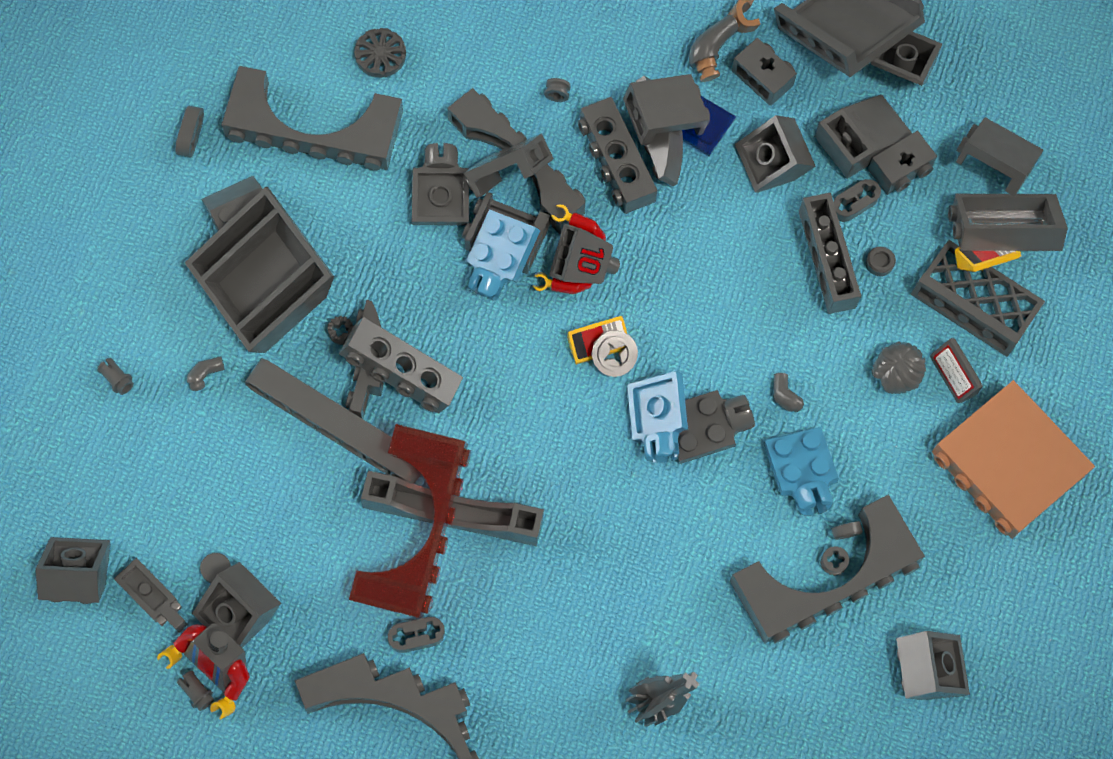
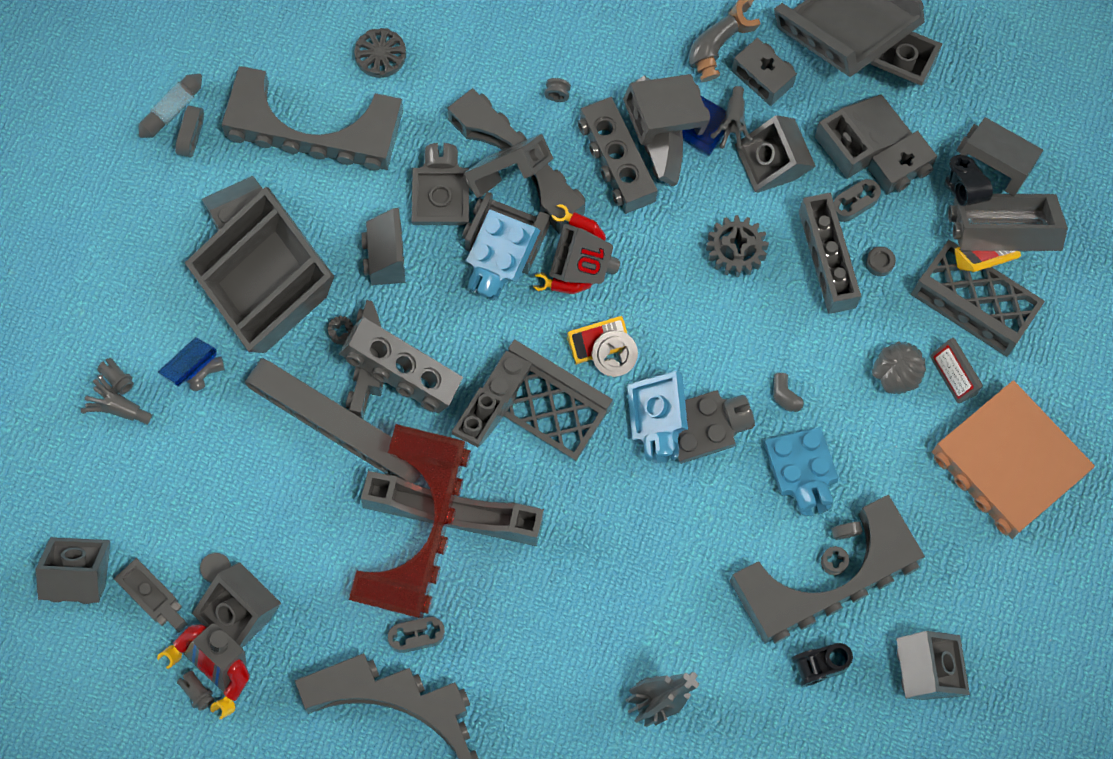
(114, 403): none -> dark grey piece
(170, 105): none -> piece
(188, 362): none -> clear blue piece
(384, 248): none -> dark grey slope
(492, 400): none -> dark grey slope
(567, 384): none -> dark grey fence
(734, 119): none -> dark grey piece
(748, 241): none -> dark grey gear
(816, 663): none -> black piece
(968, 181): none -> black piece

